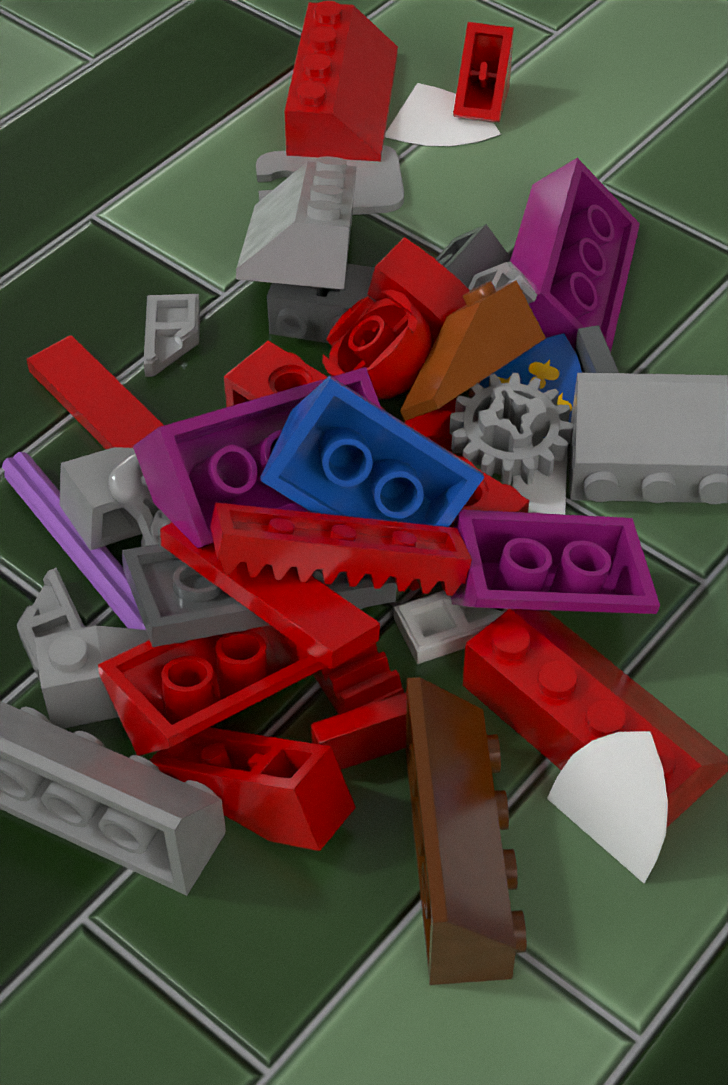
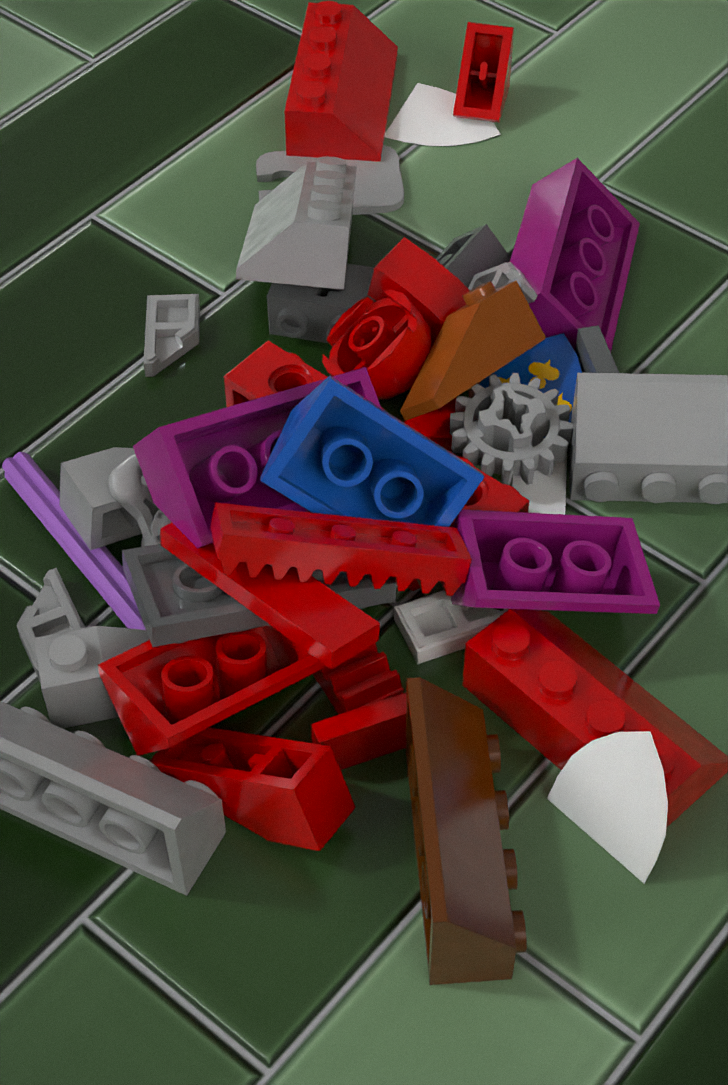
(92, 394): red tile -> none

